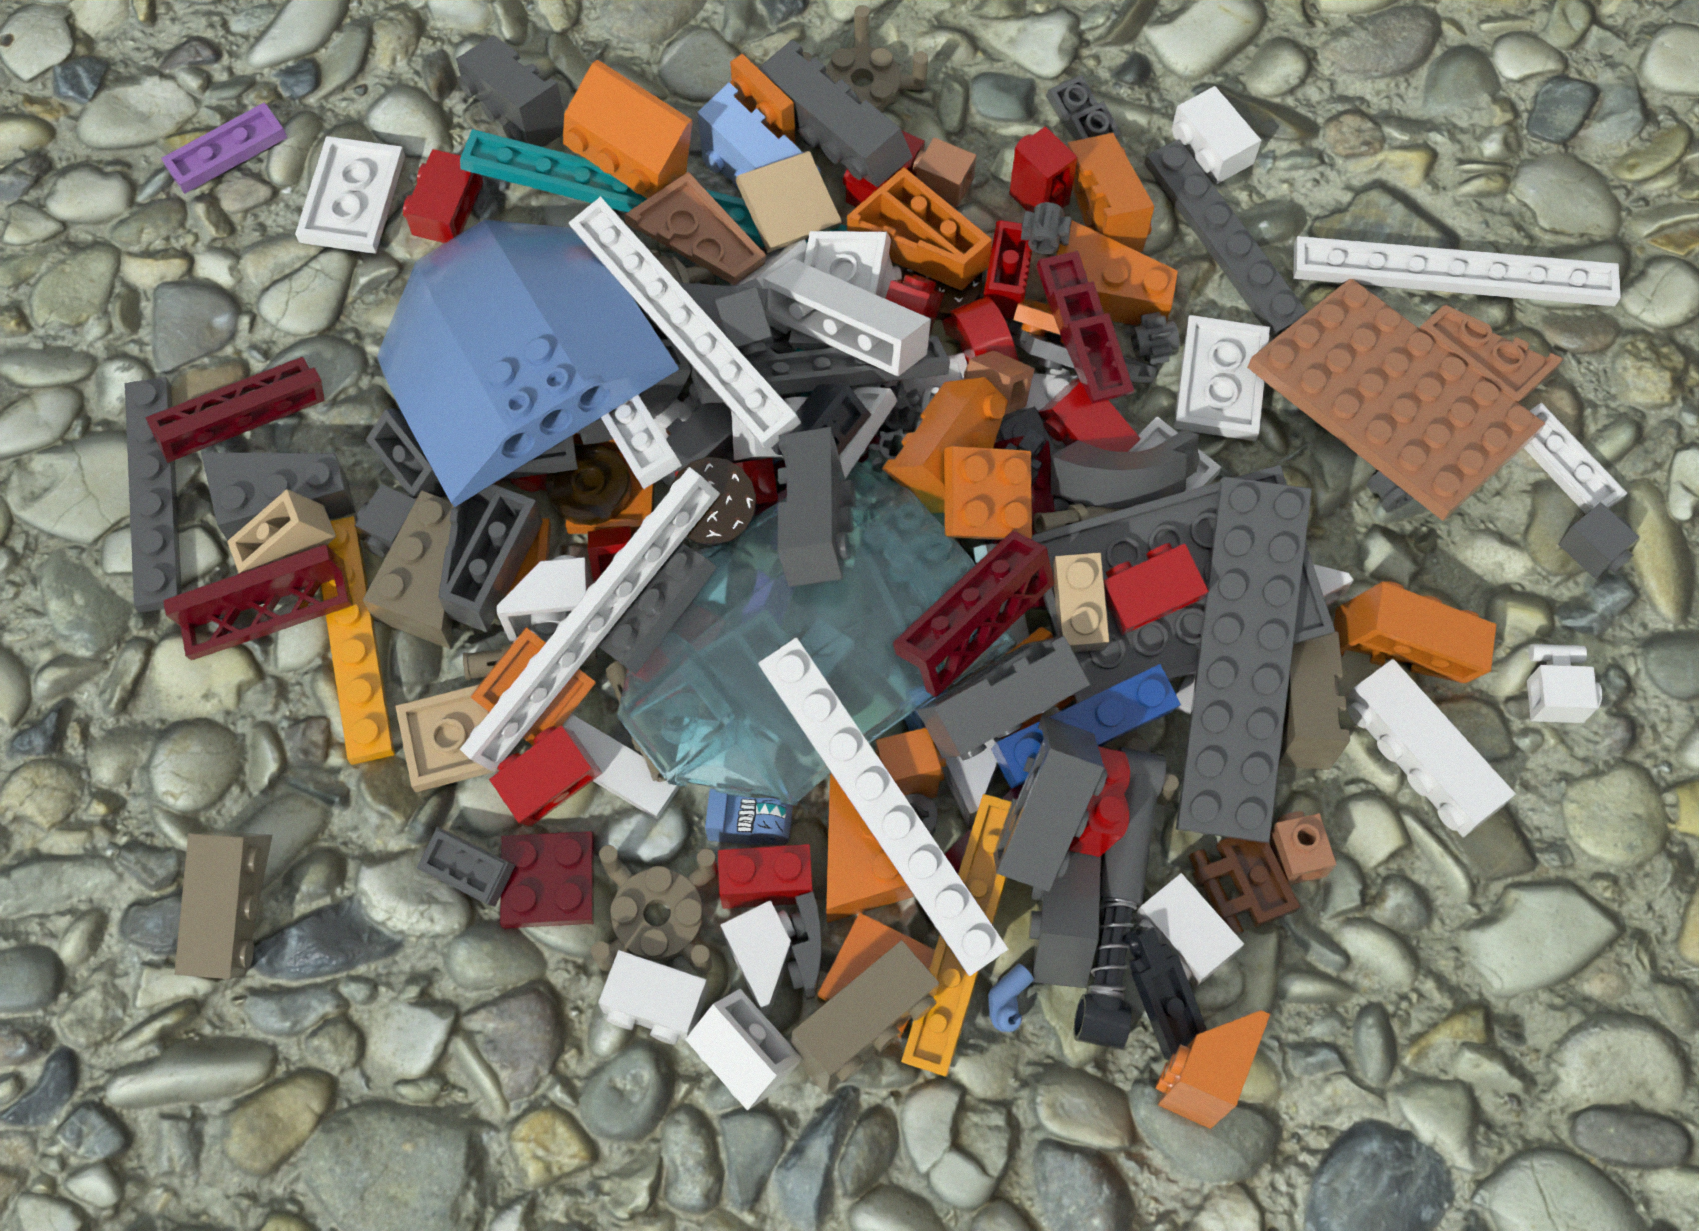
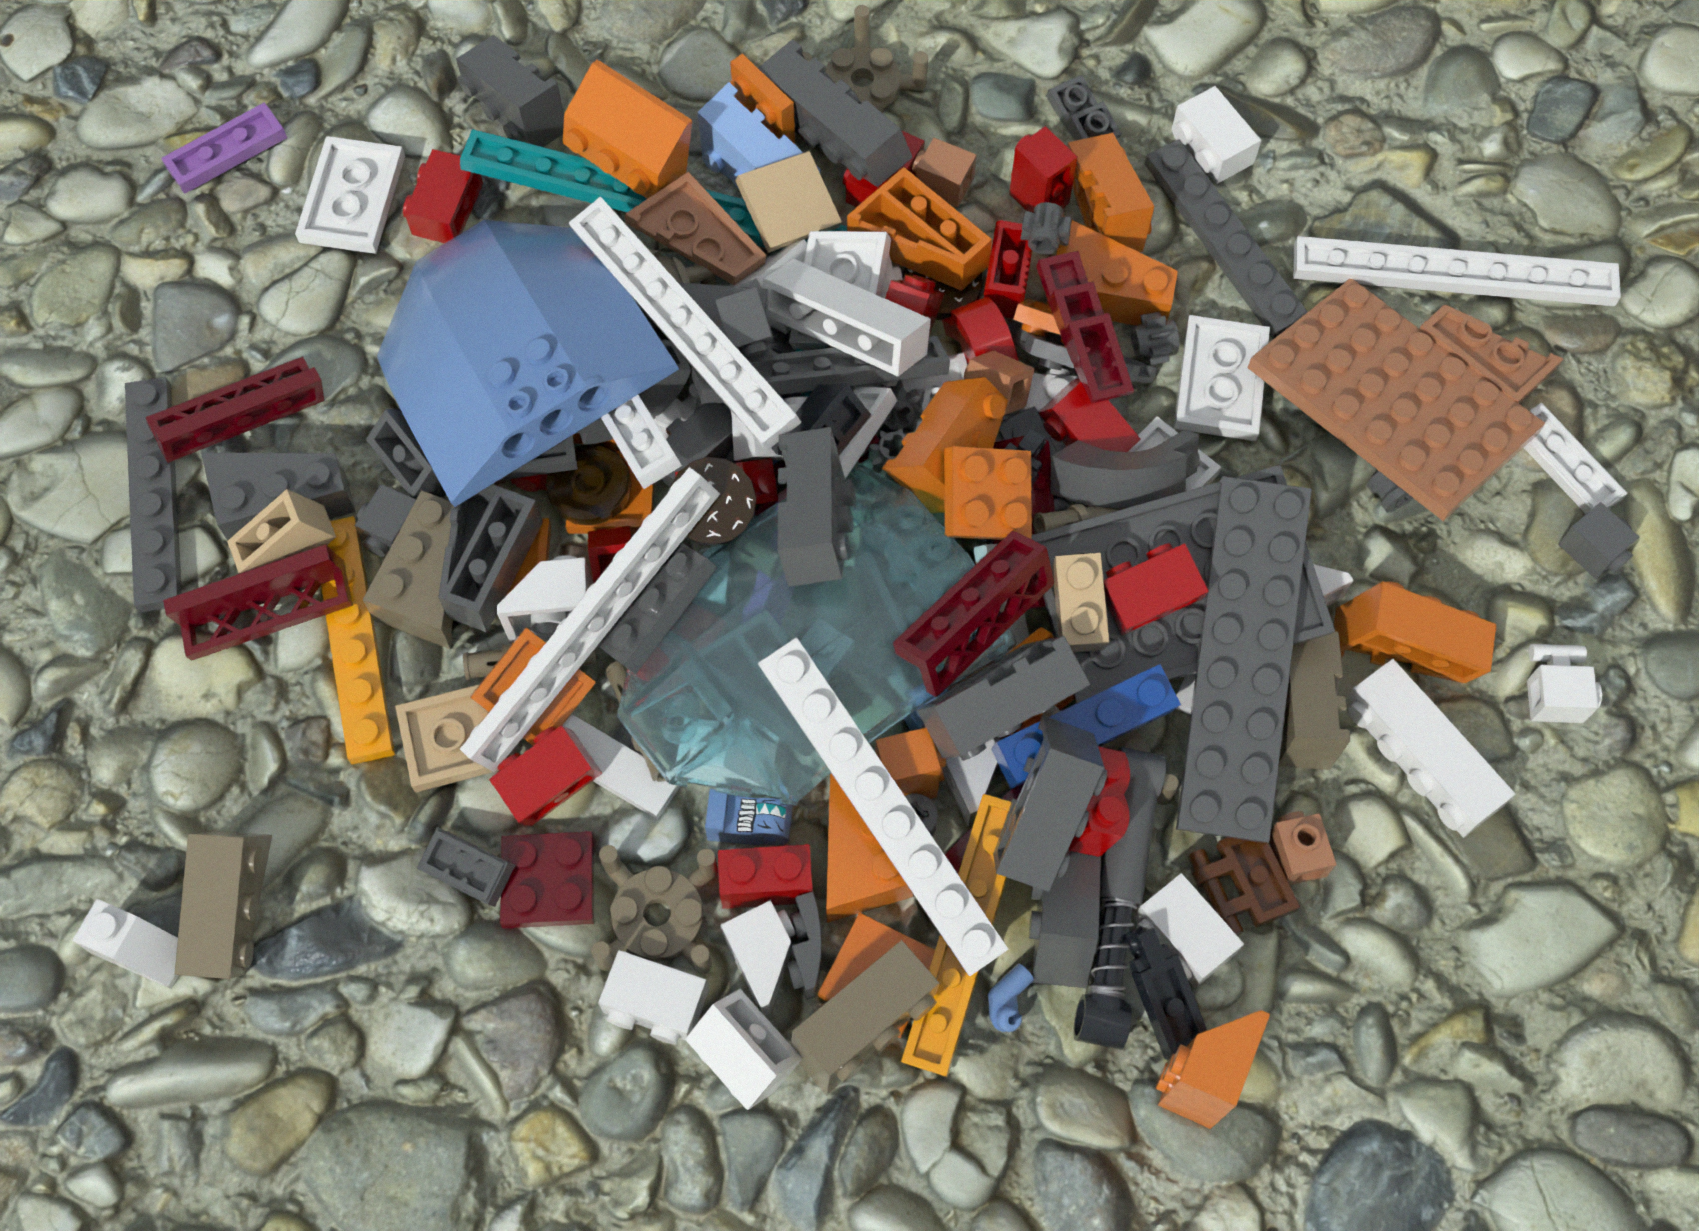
(129, 943): none -> white slope

